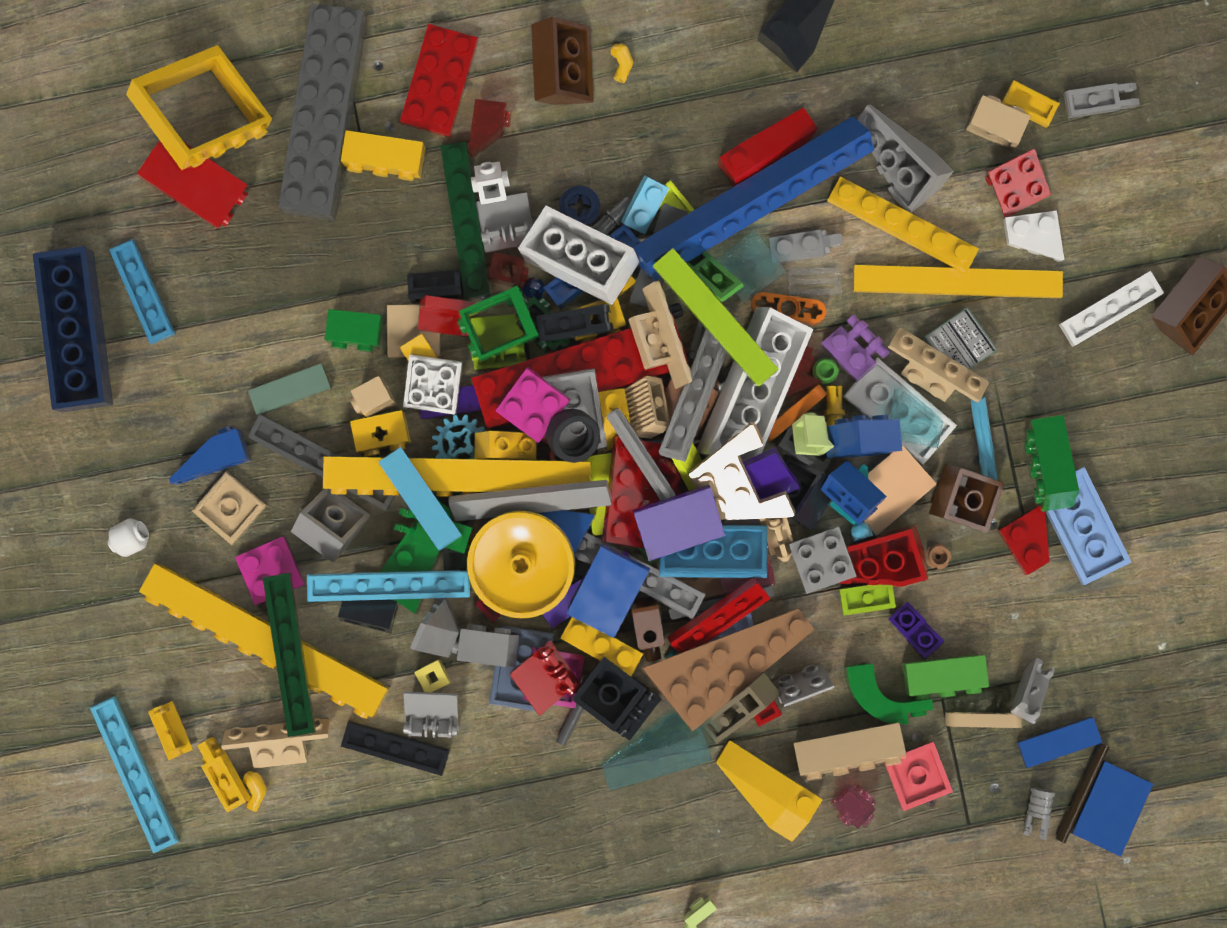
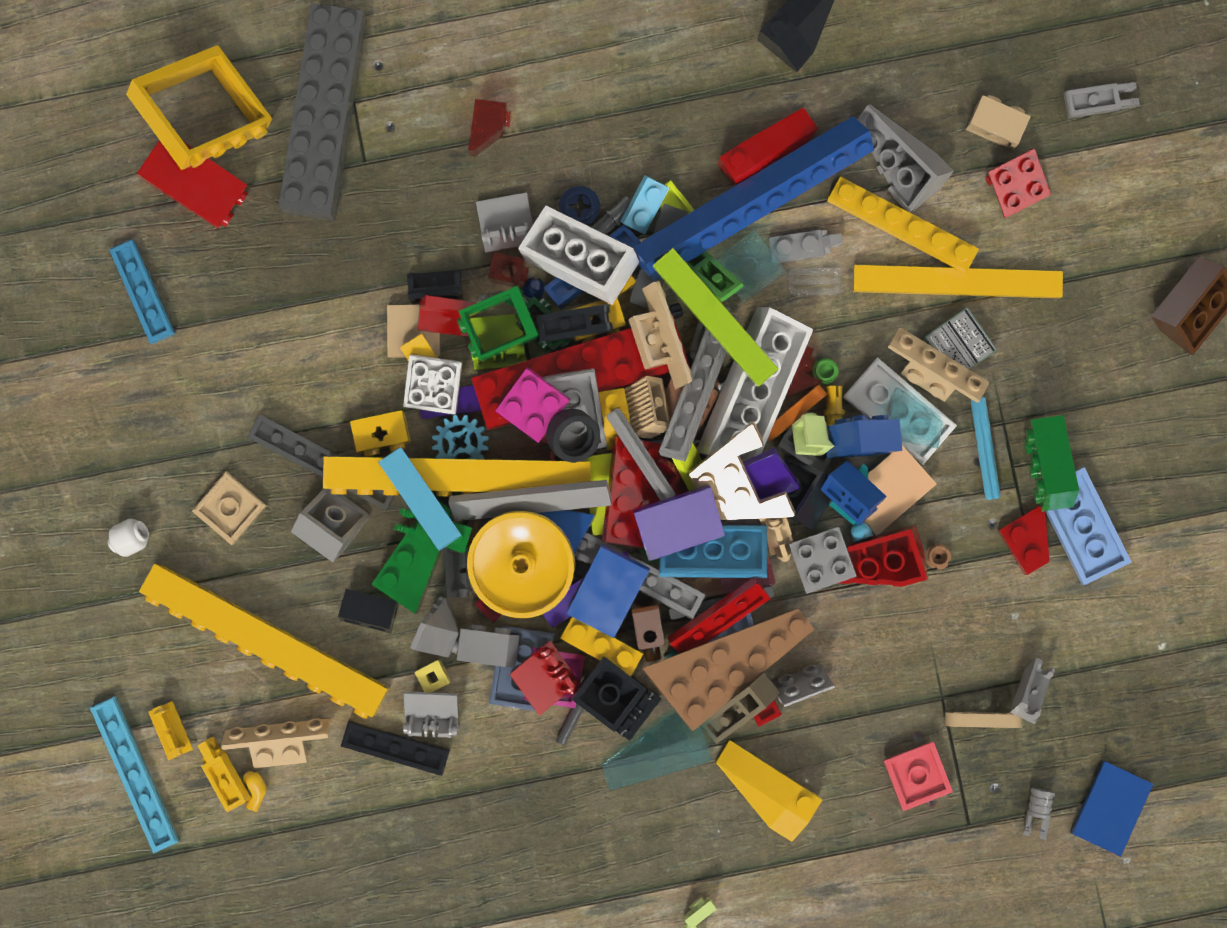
(72, 329): dark blue brick -> none
(216, 454): blue slope -> none
(267, 561): dark pink plate -> none
(289, 389): sand green tile -> none
(289, 654): dark green plate -> none
(354, 329): green brick -> none
(372, 398): tan brick -> none
(383, 155): yellow brick -> none
(388, 585): medium azure tile -> none
(439, 80): red plate -> none
(465, 221): dark green plate -> none
(490, 182): white brick -> none
(504, 446): yellow brick -> none
(562, 62): reddish brown slope -> none
(624, 58): yellow arm -> none
(806, 317): orange beam -> none
(849, 353): medium lavender plate -> none
(850, 751): tan brick -> none
(855, 806): clear pink brick -> none
(864, 690): green arch -> none
(866, 599): lime plate -> none
(916, 630): dark purple slope -> none
(945, 676): bright green brick -> none
(966, 498): reddish brown slope -> none
(1032, 102): yellow tile -> none
(1036, 233): white wing -> none
(1059, 742): blue tile -> none
(1082, 793): dark brown bar -> none
(1111, 309): white plate -> none

